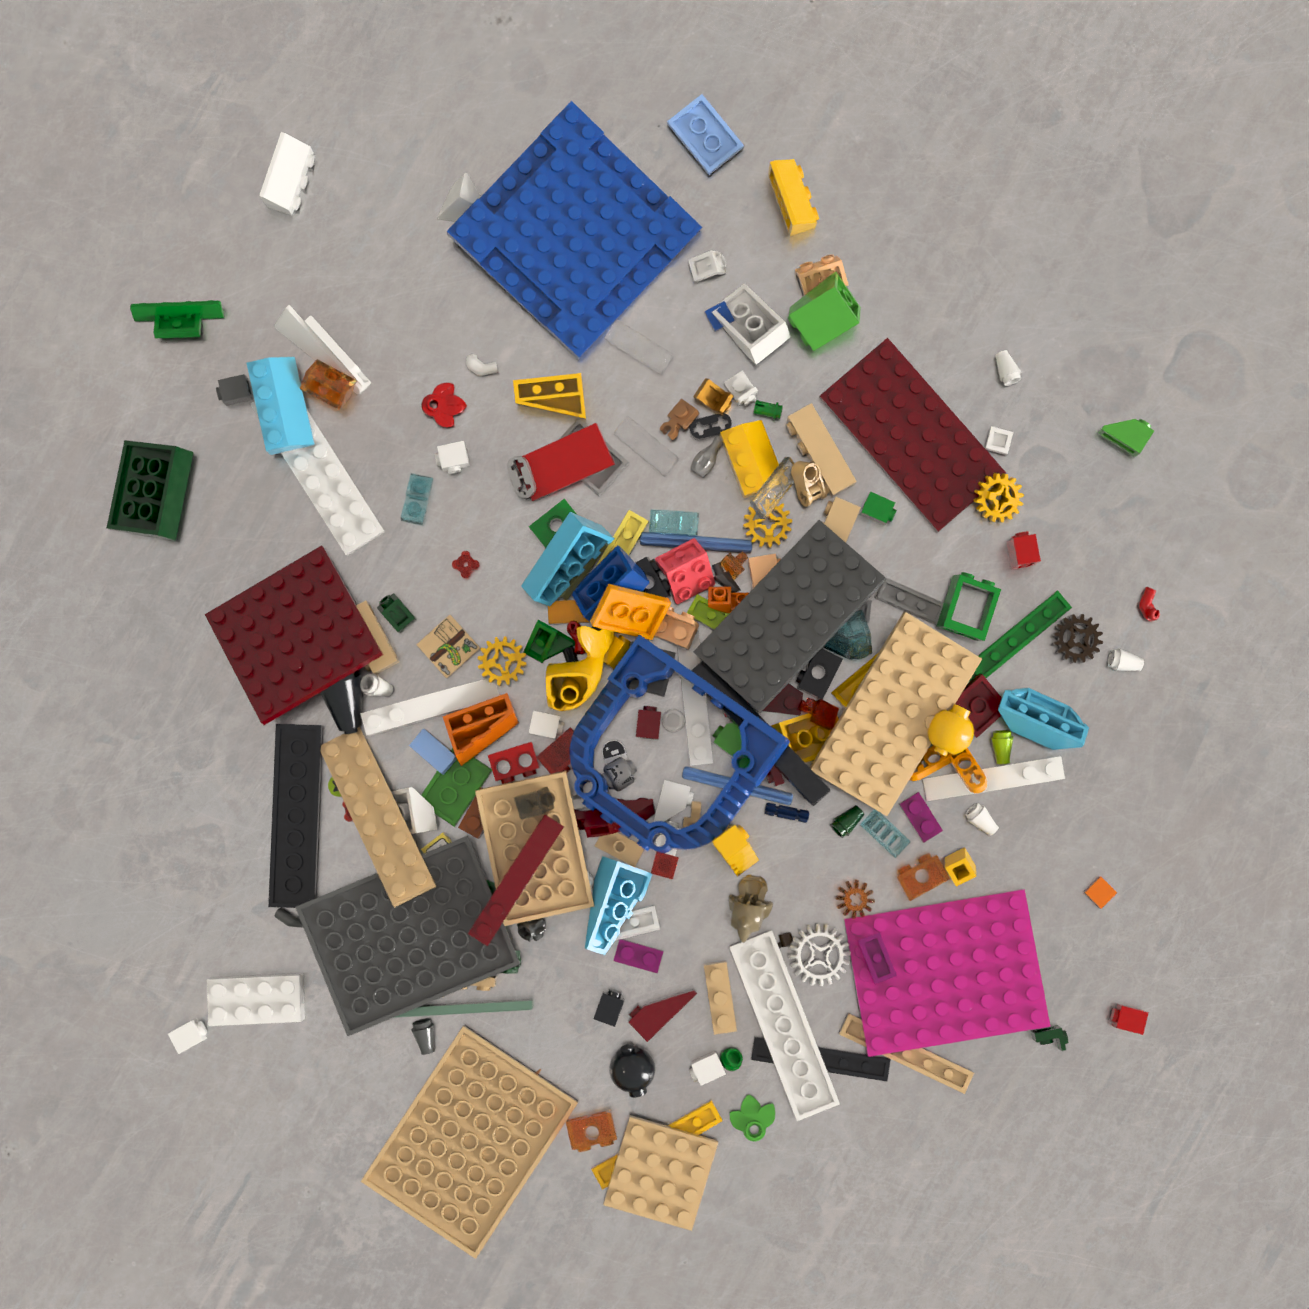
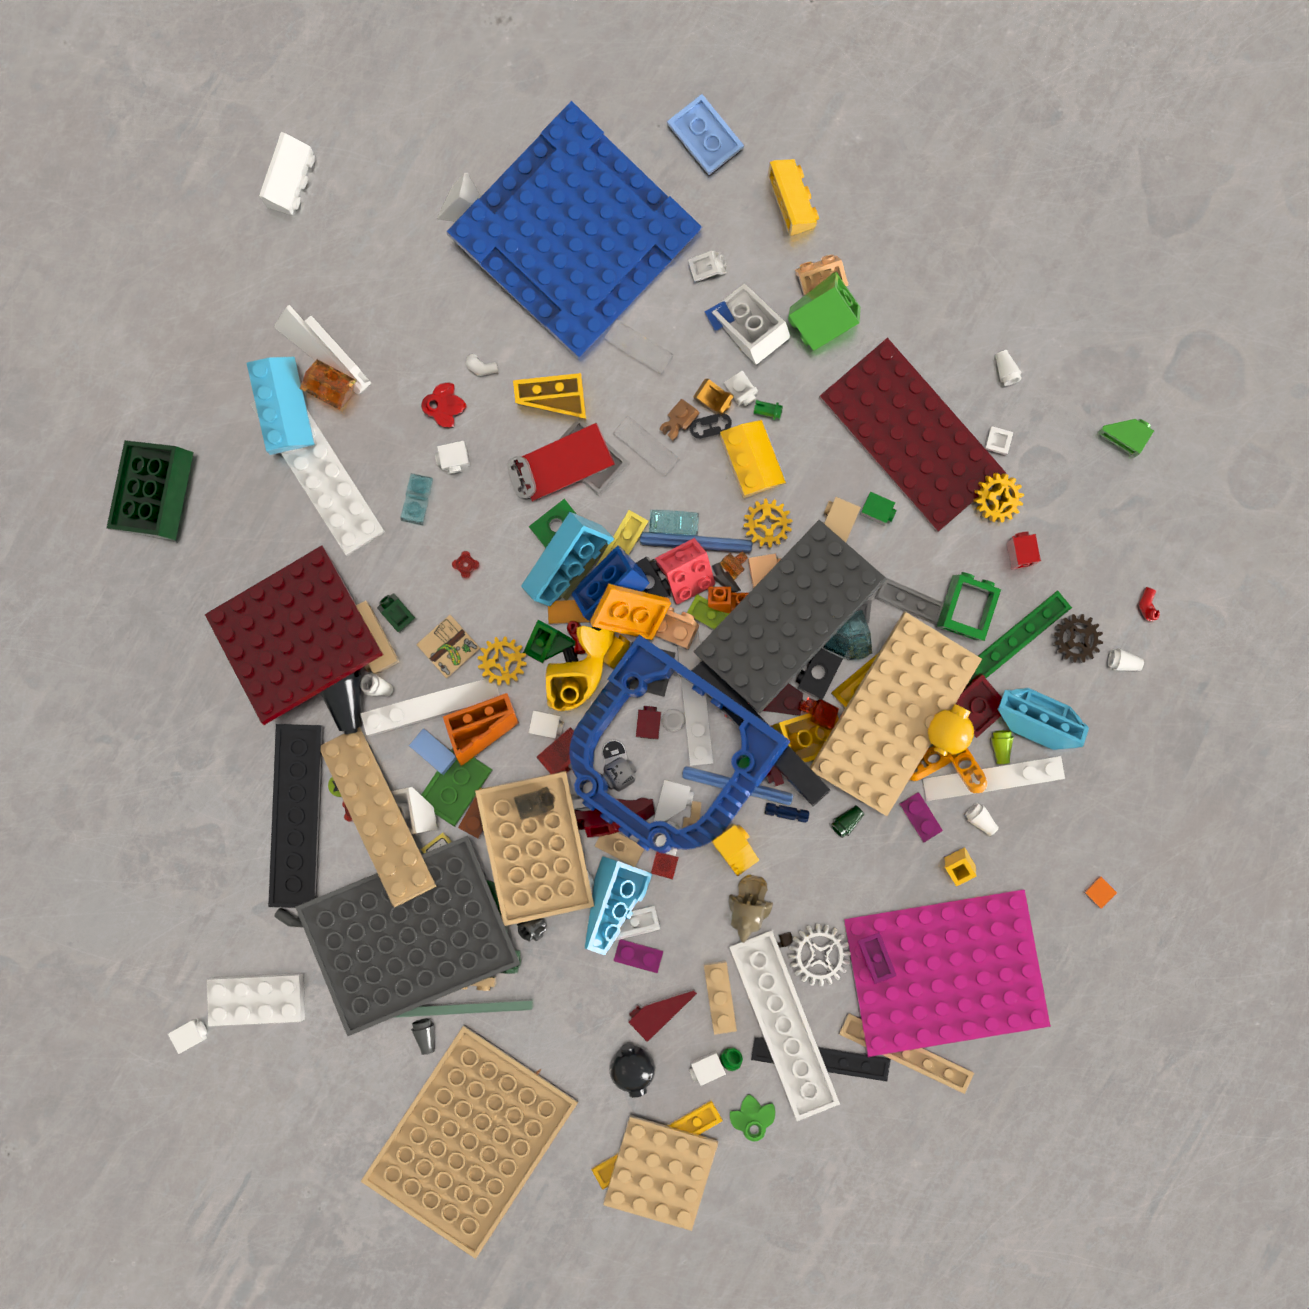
(177, 318): green bracket -> none
(234, 390): dark grey brick -> none
(512, 757): red brick -> none
(516, 880): dark red slope -> none
(601, 1120): clear orange brick -> none
(609, 1007): black brick -> none
(706, 458): light grey piece -> none
(728, 738): bright green slope -> none
(773, 489): clear tile -> none
(808, 486): tan piece -> none
(820, 449): tan brick -> none
(862, 897): clear orange gear -> none
(872, 819): clear light blue slope -> none
(935, 876): clear orange brick -> none
(1047, 1034): dark green bracket -> none
(1129, 1019): red brick -> none

